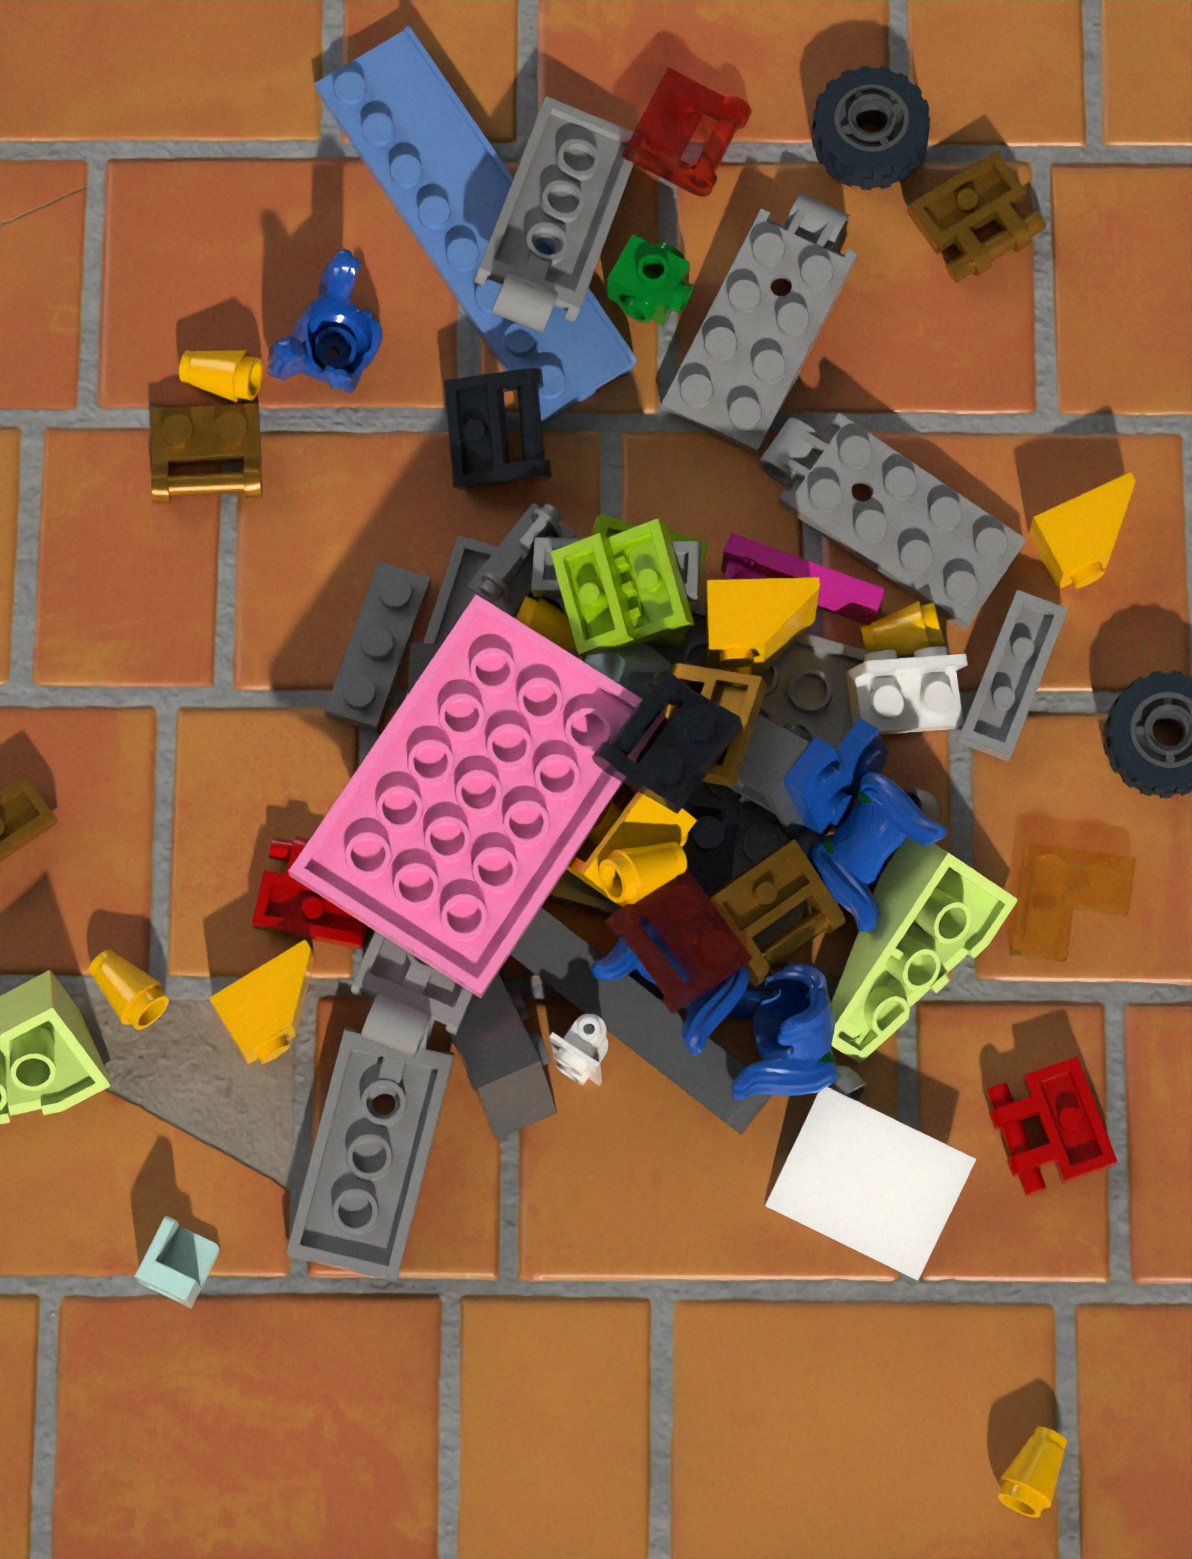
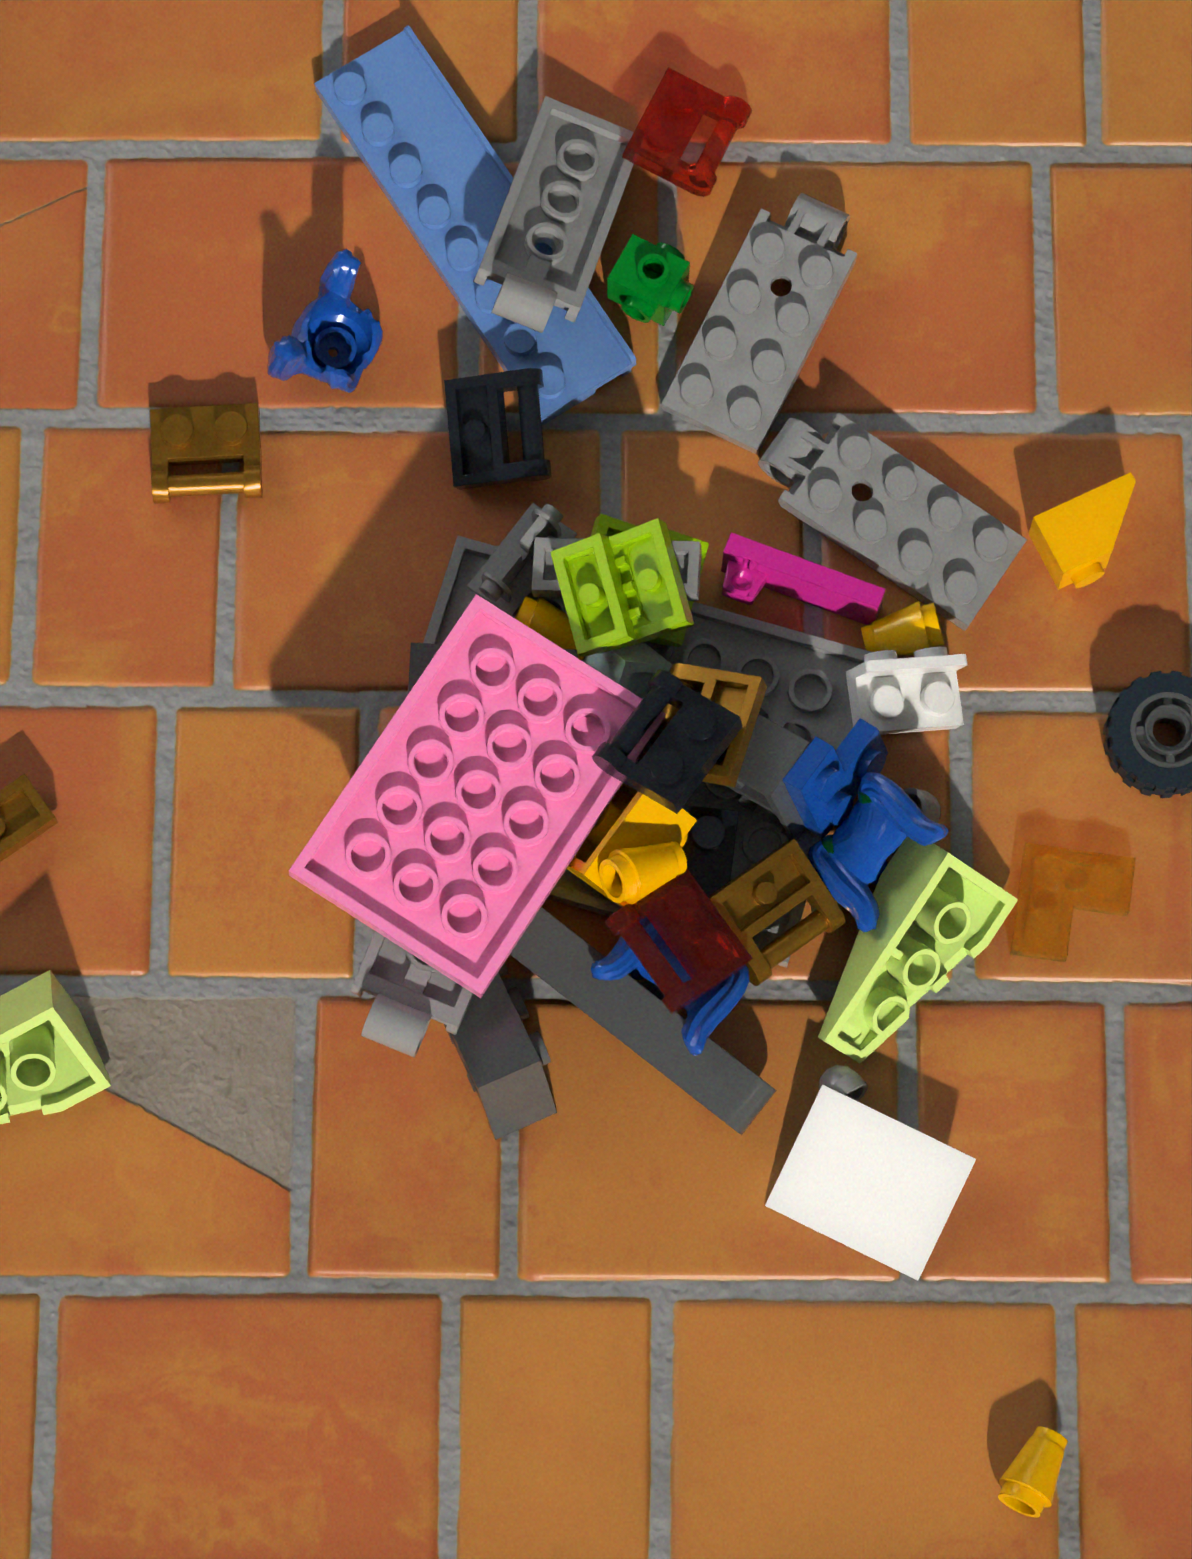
(129, 990): yellow cone -> none
(177, 1262): light aqua panel -> none
(224, 373): yellow cone -> none
(267, 1004): yellow slope -> none
(296, 910): red plate -> none
(369, 1164): light grey hinge -> none
(377, 647): light grey plate -> none
(581, 1049): white hinge -> none
(756, 620): yellow slope -> none
(791, 1034): blue hair -> none
(878, 99): black wheel -> none
(967, 203): pearl gold plate -> none
(1012, 675): light grey plate -> none
(1067, 1119): red plate -> none

